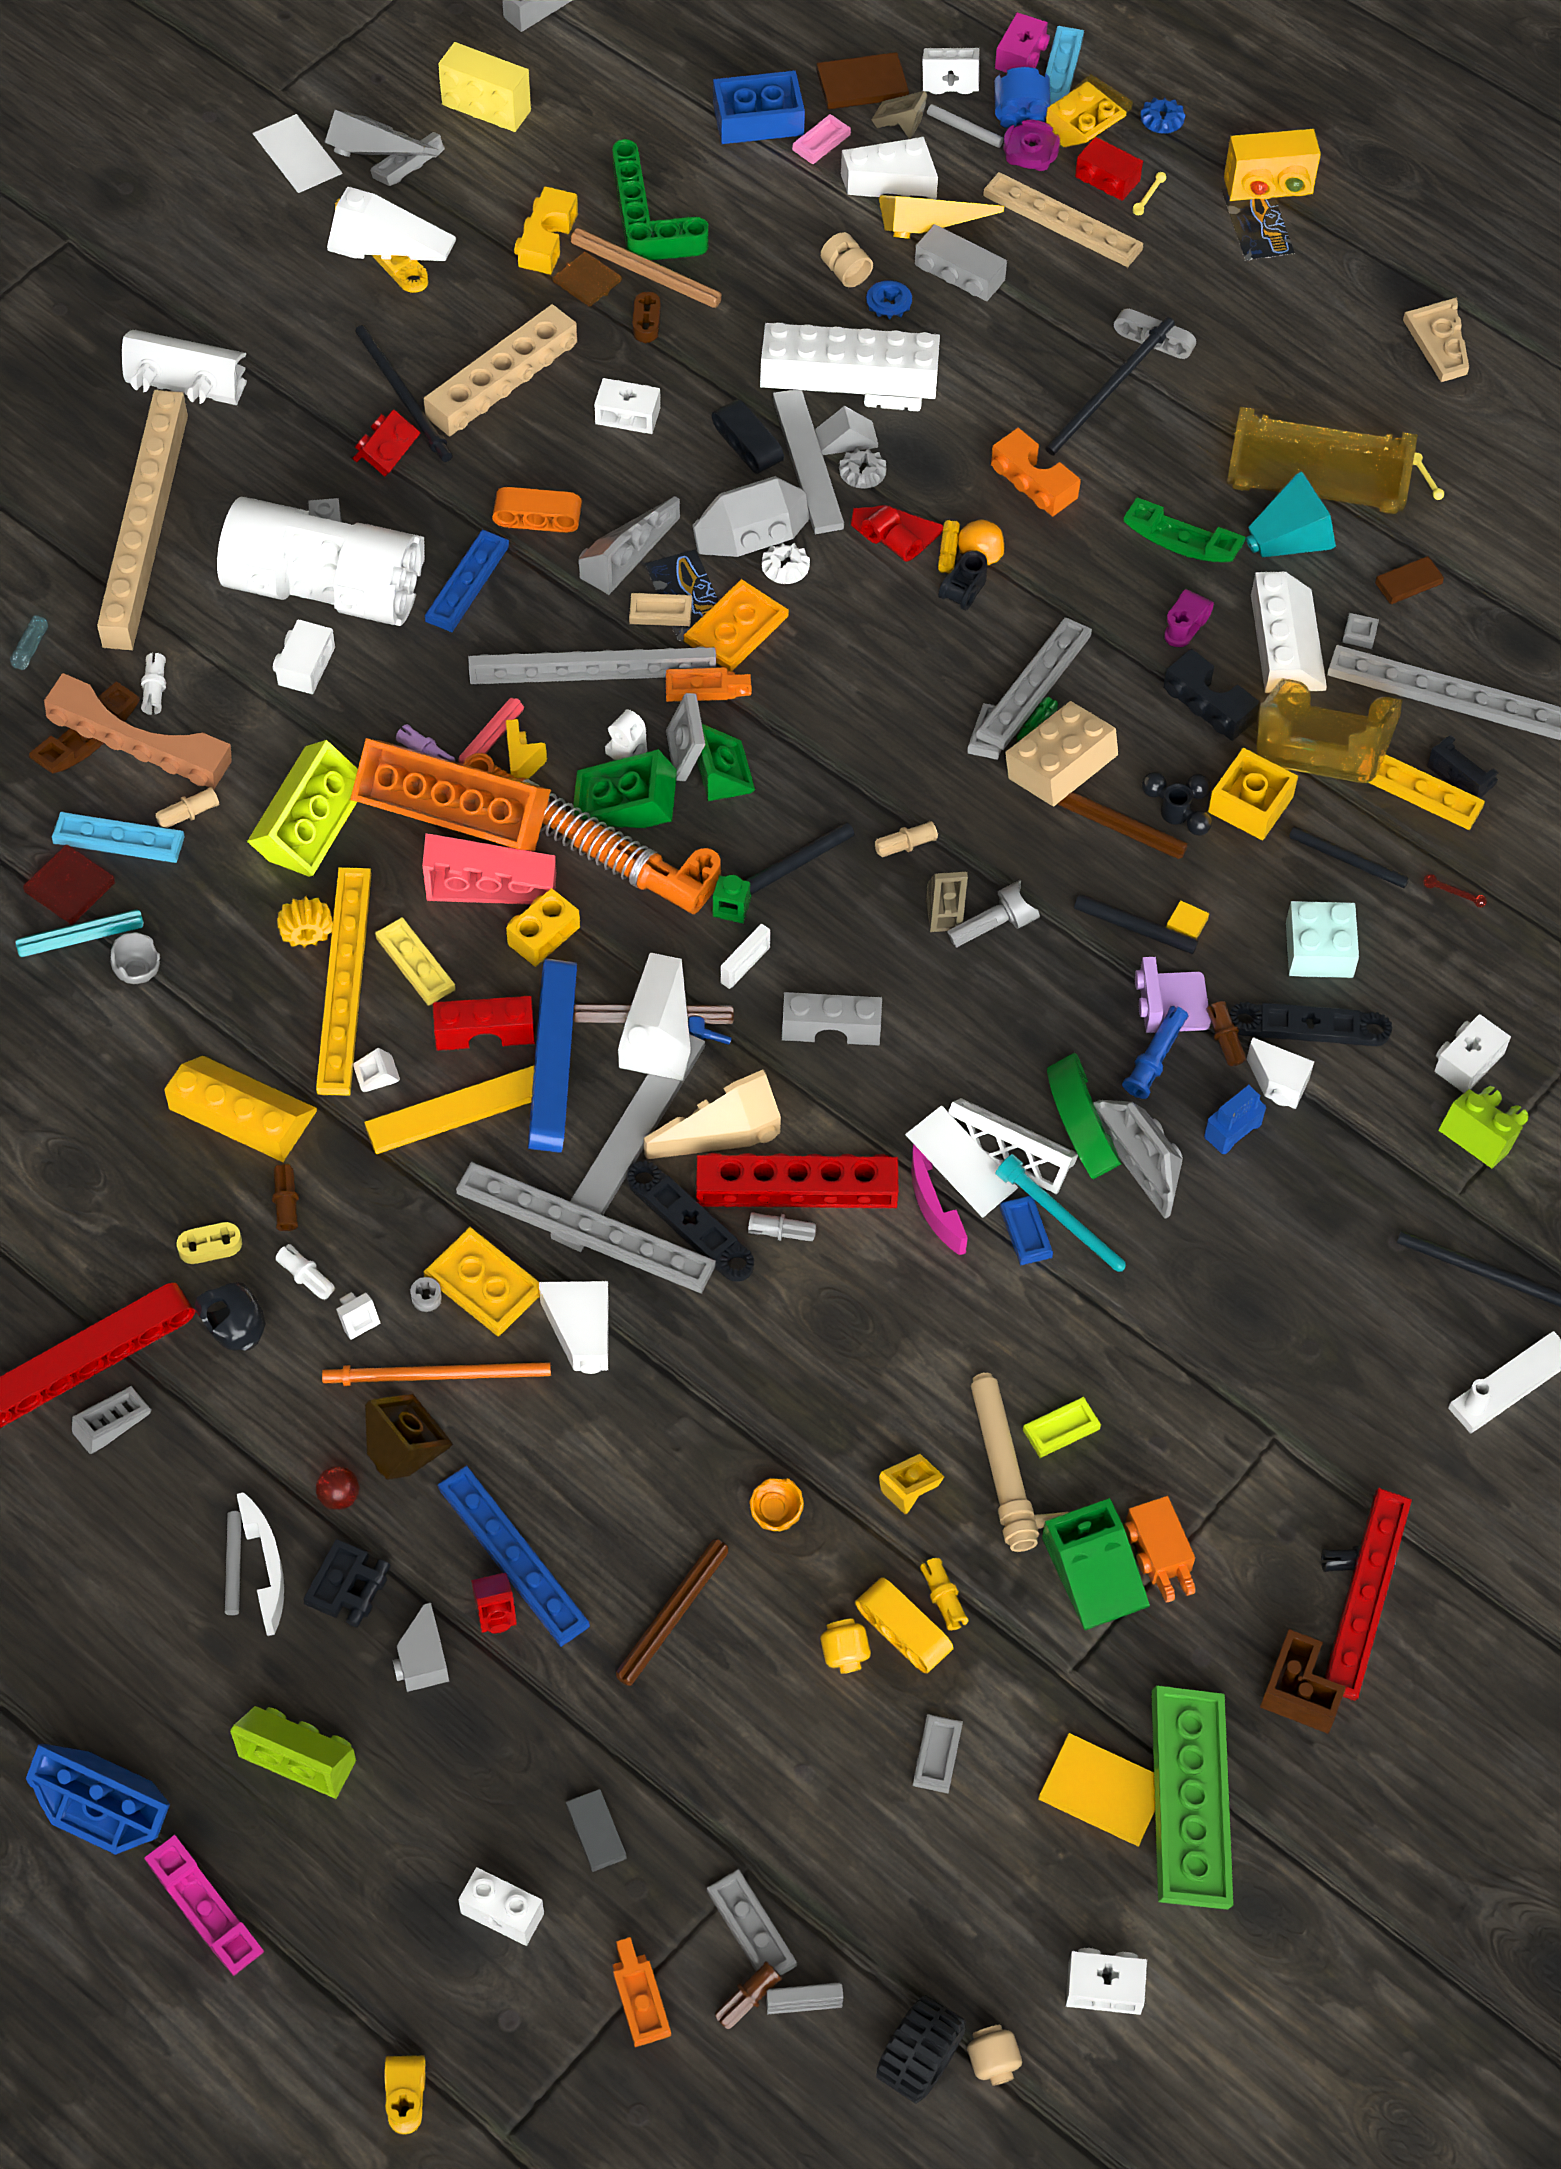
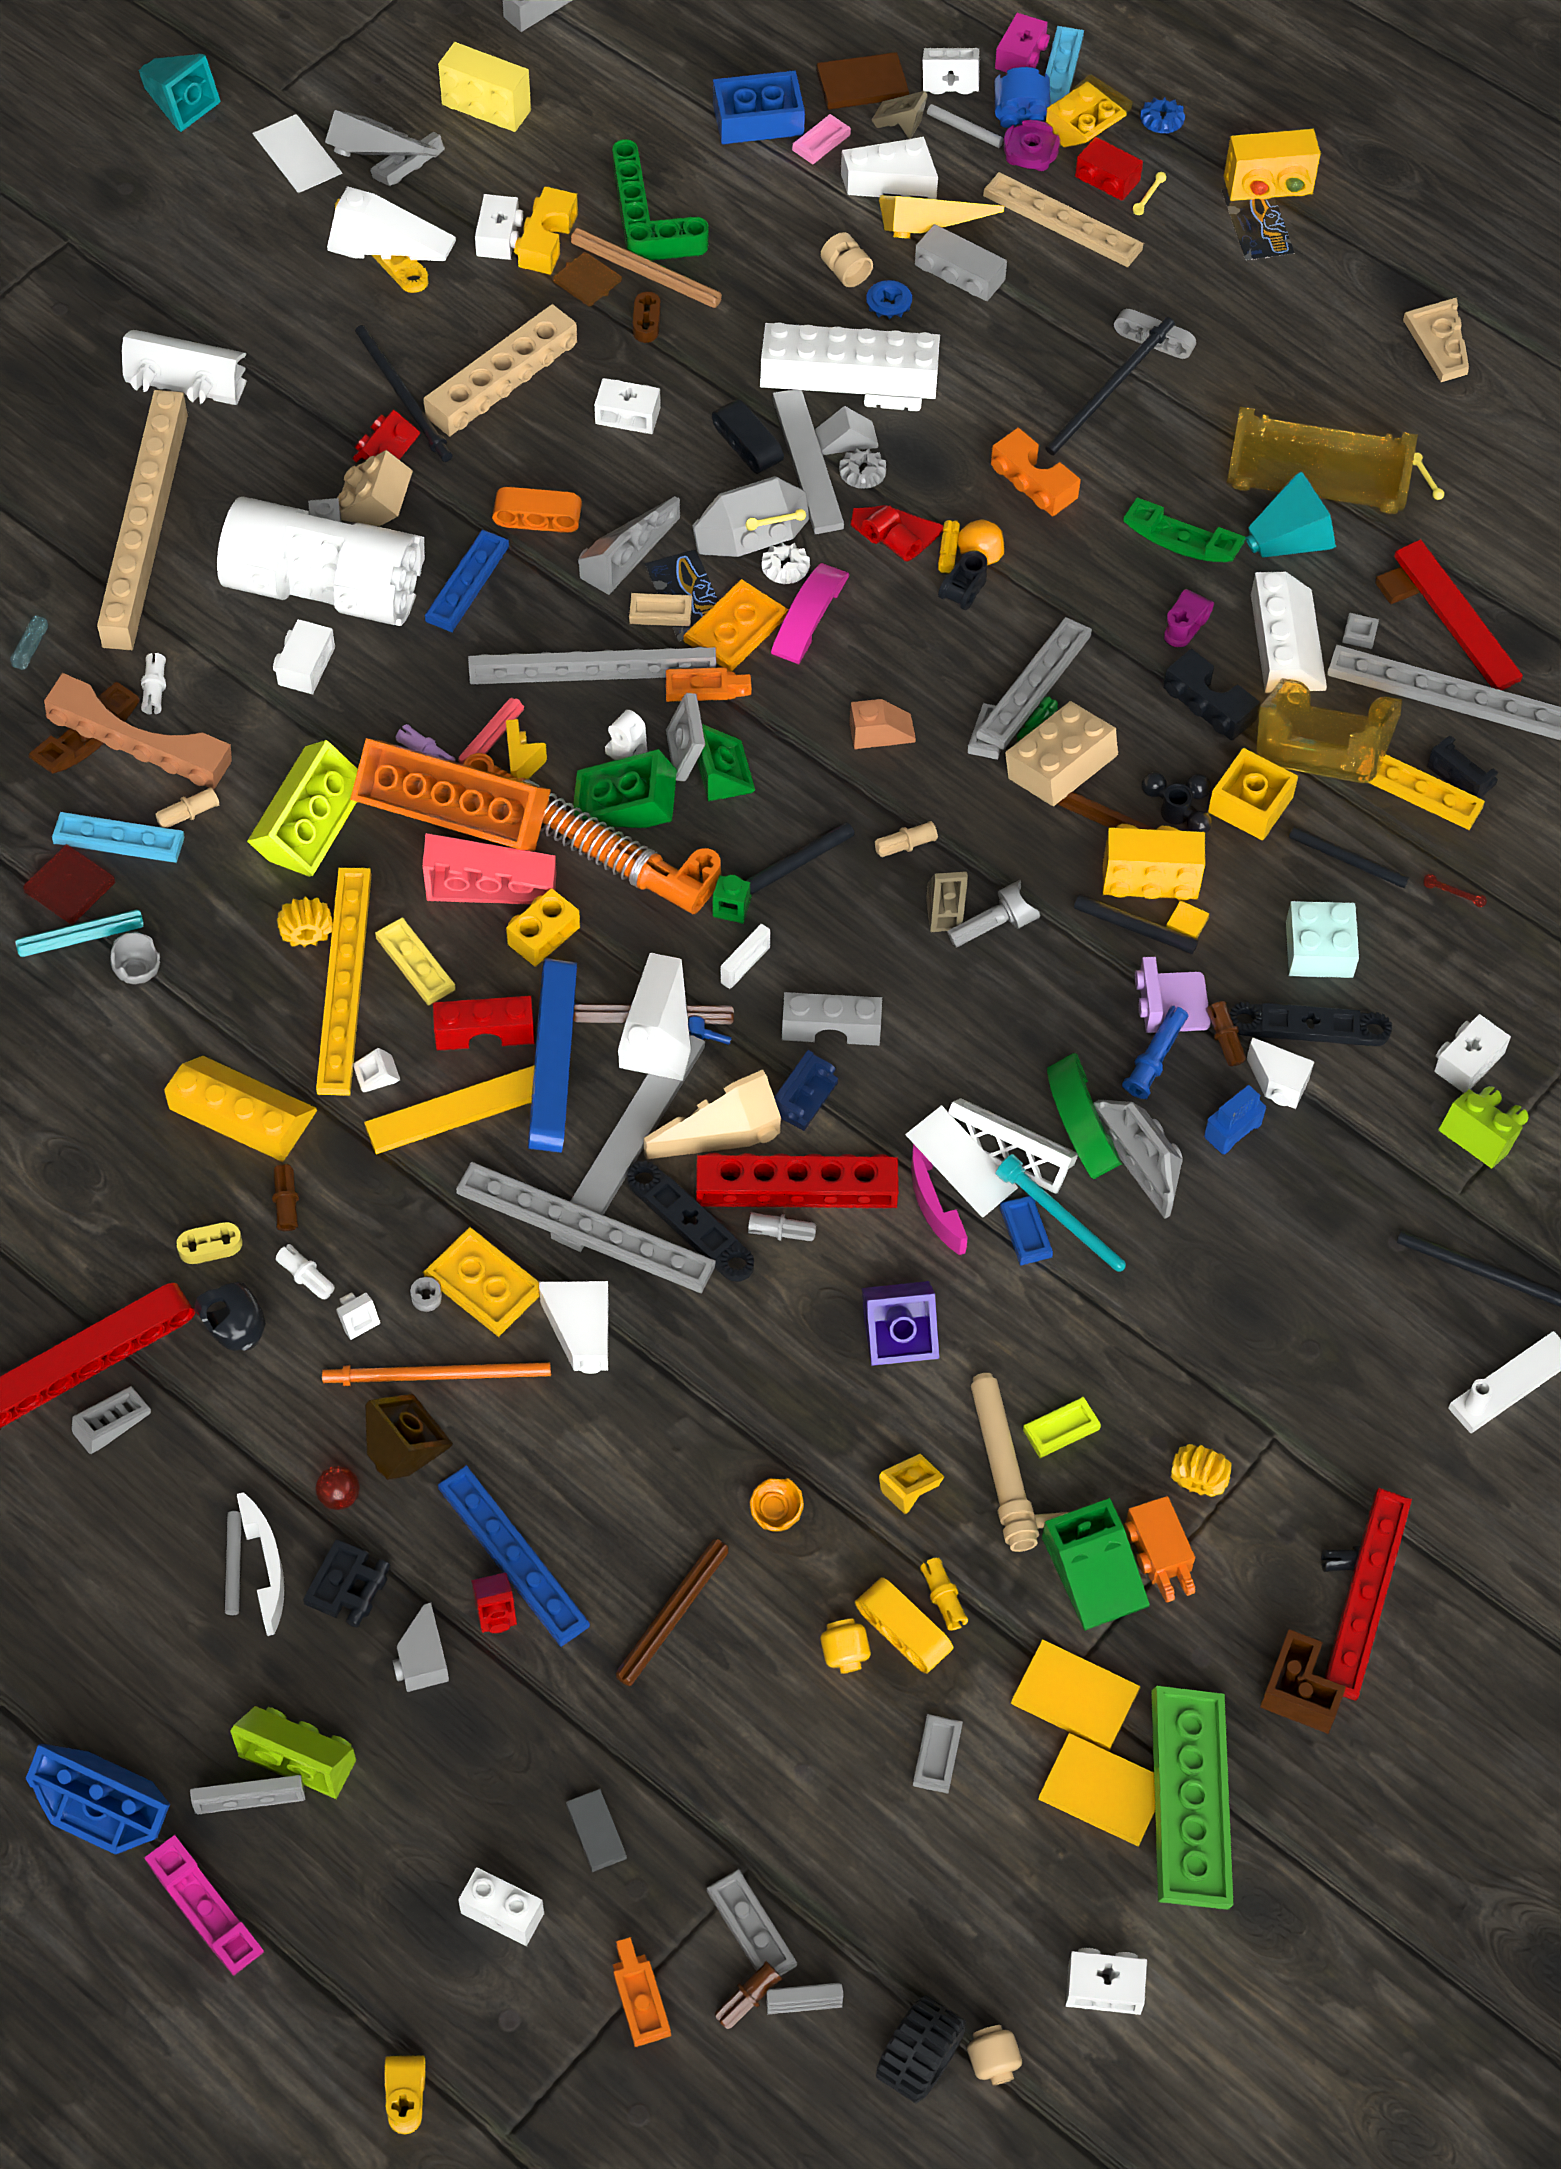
(181, 87): none -> teal slope
(248, 1794): none -> light grey tile
(374, 490): none -> tan slope
(498, 226): none -> white brick
(751, 524): none -> light yellow hinge
(805, 1090): none -> dark blue hinge
(807, 612): none -> dark pink slope
(879, 724): none -> nougat slope
(901, 1323): none -> dark purple slope
(1075, 1695): none -> yellow tile
(1153, 862): none -> yellow piece
(1201, 1470): none -> yellow gear
(1458, 616): none -> red tile

